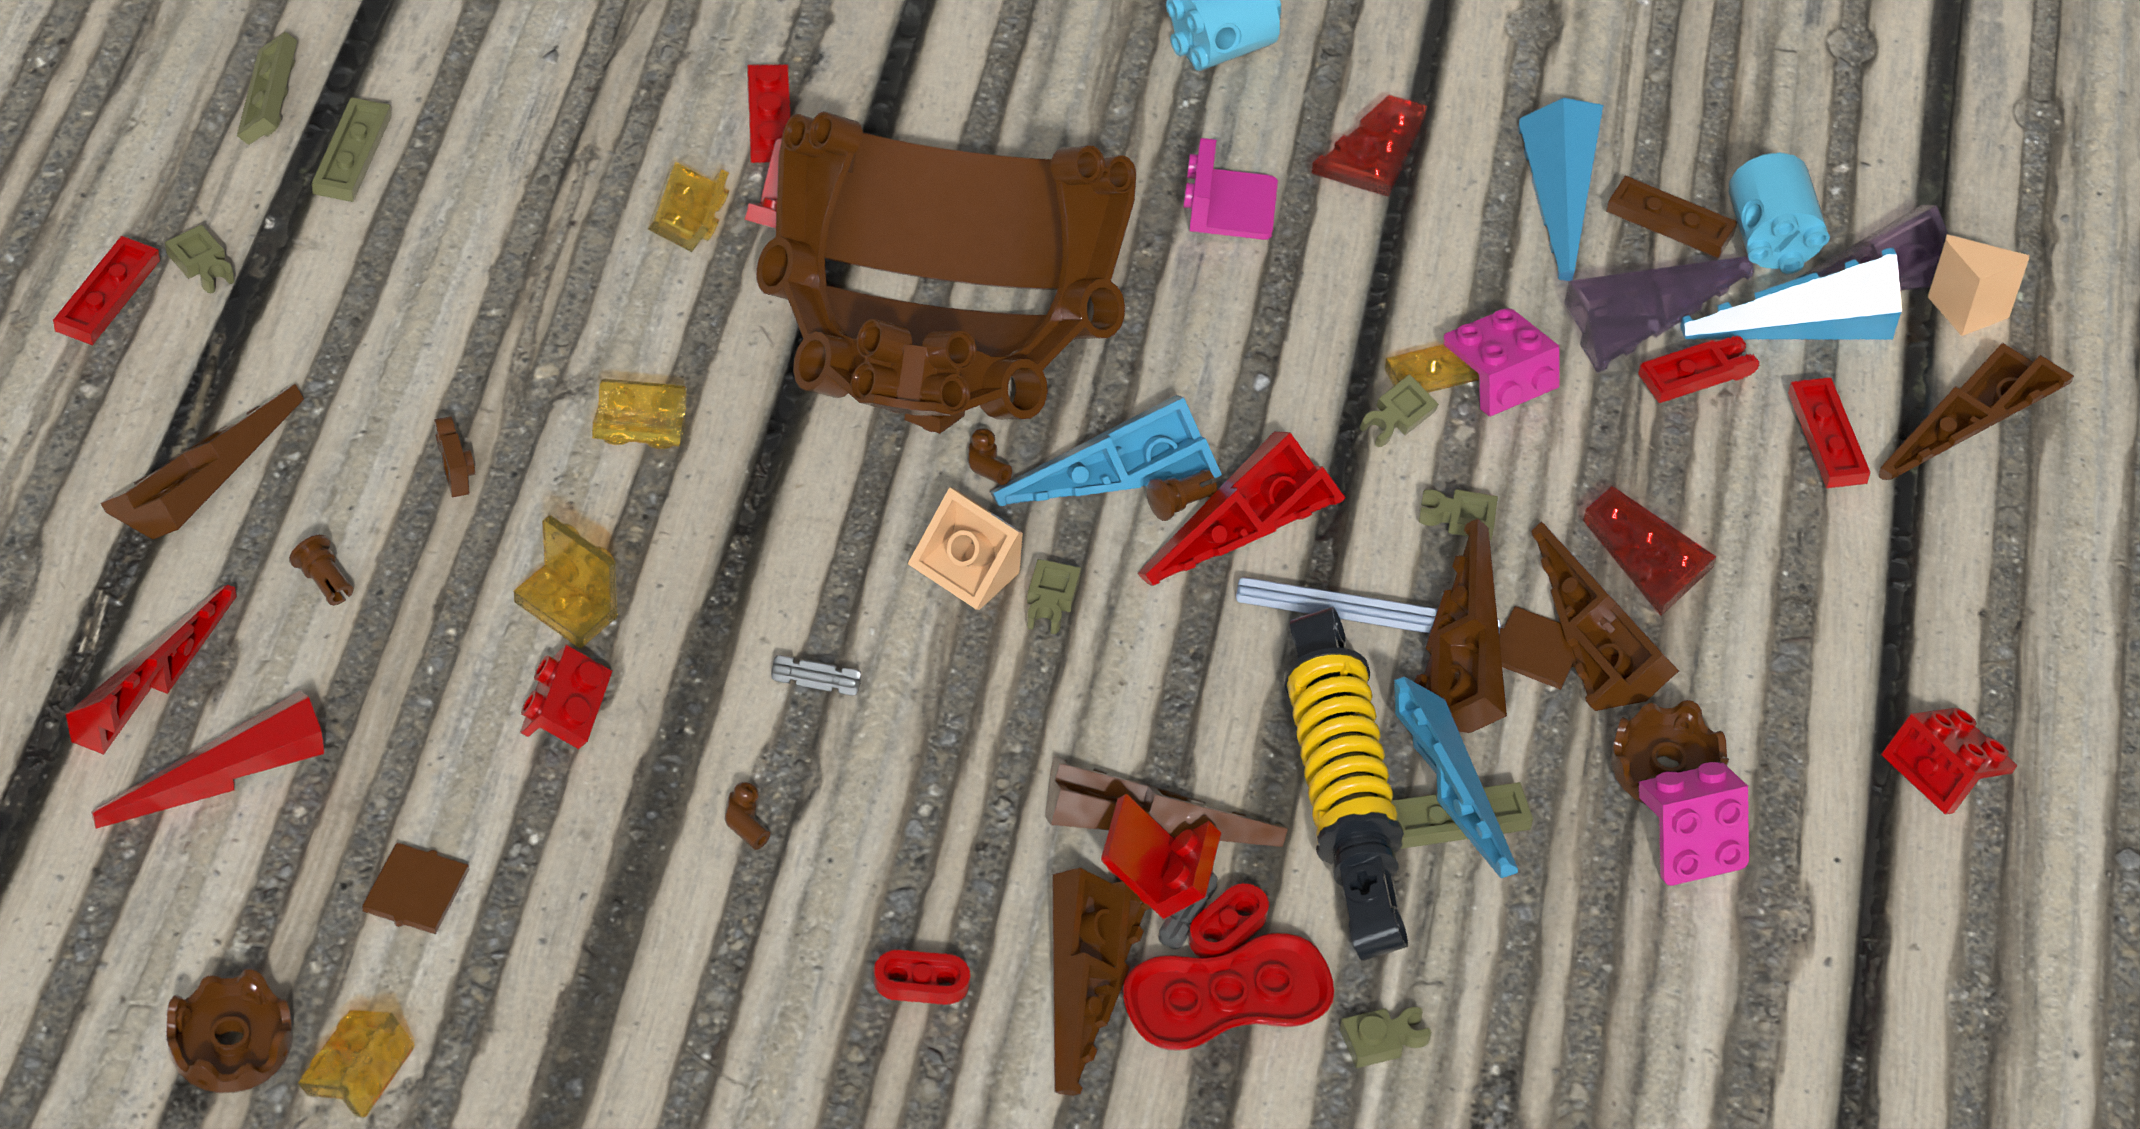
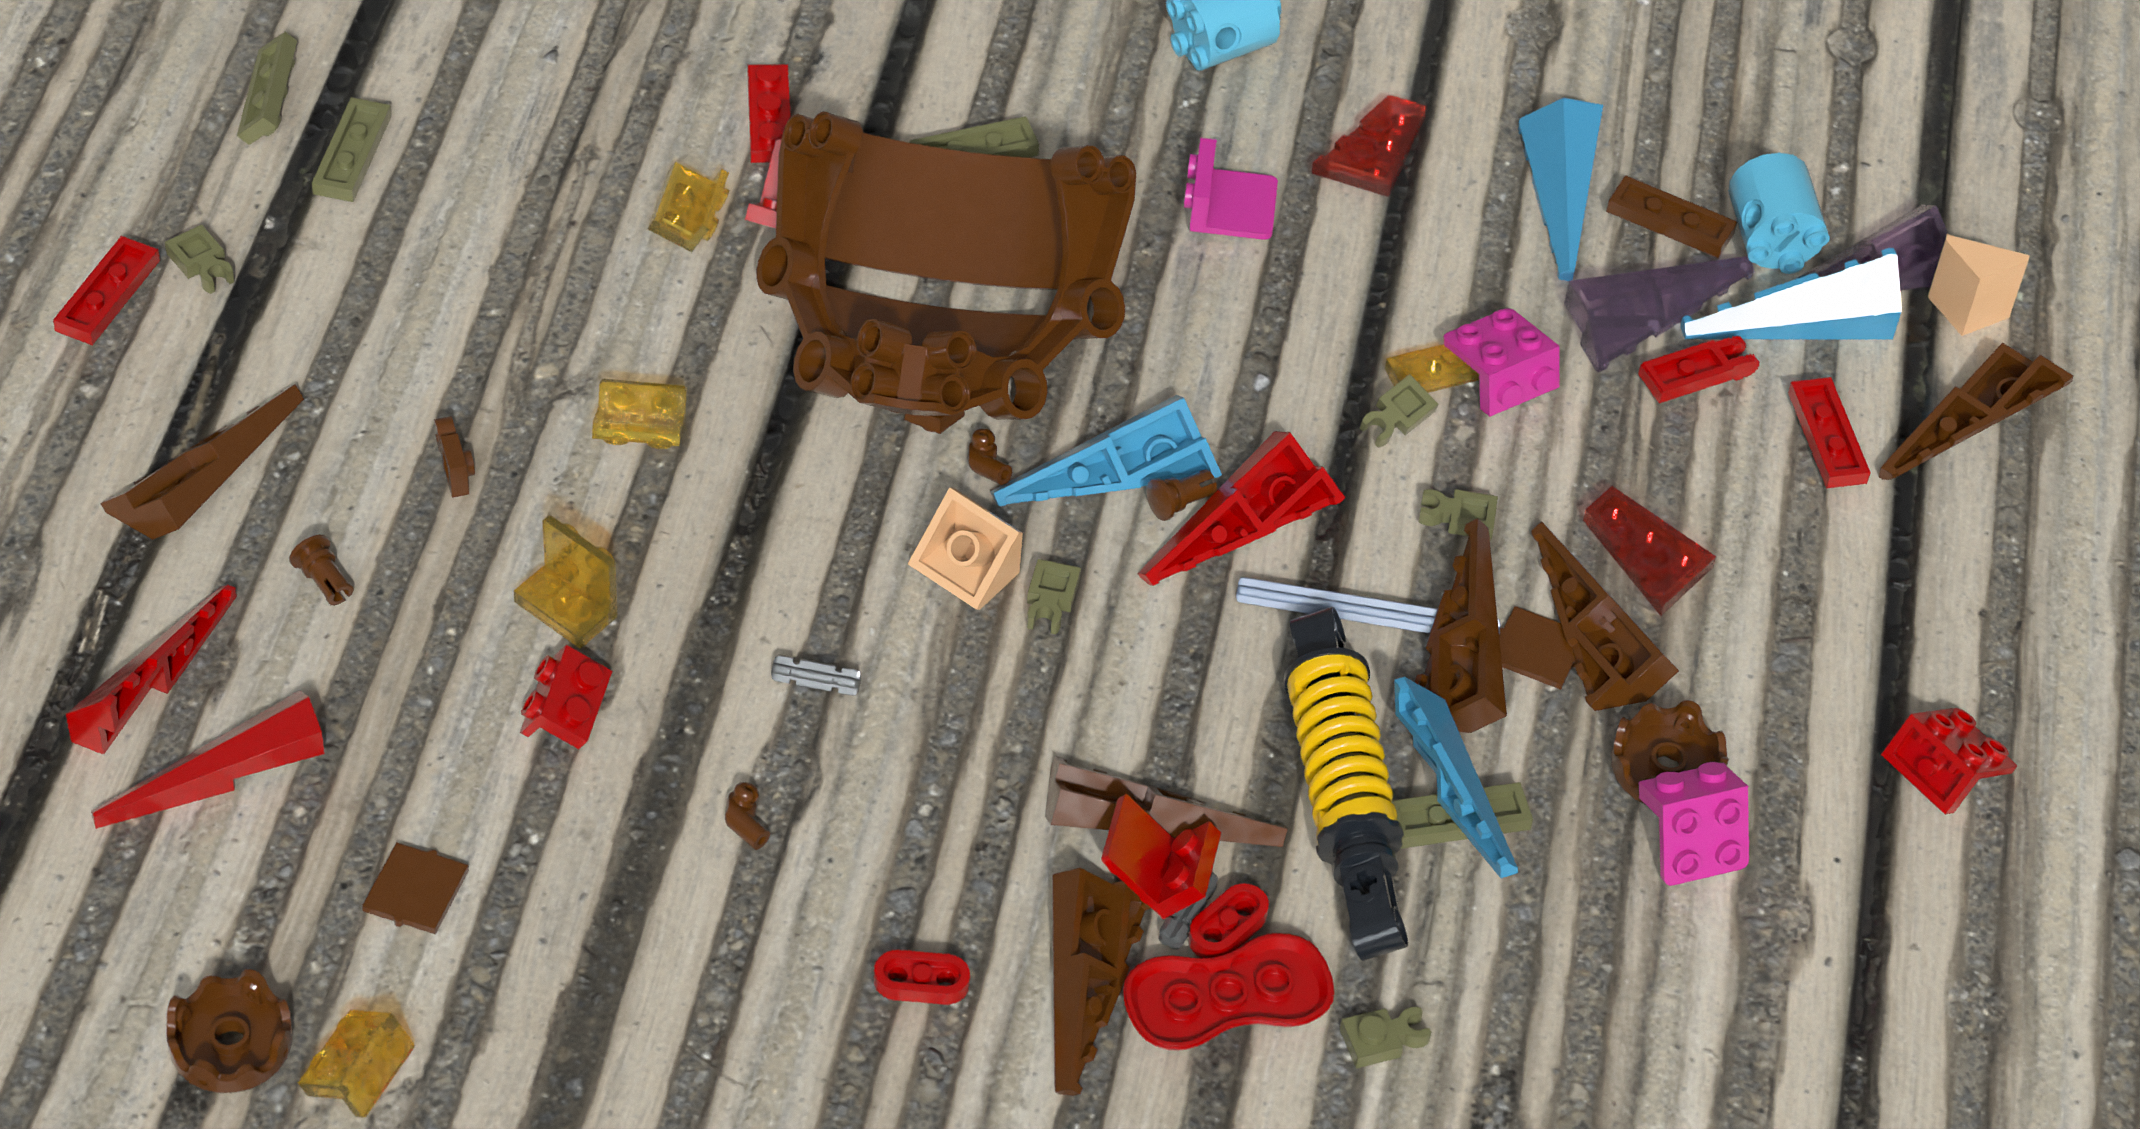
(1000, 138): none -> olive plate

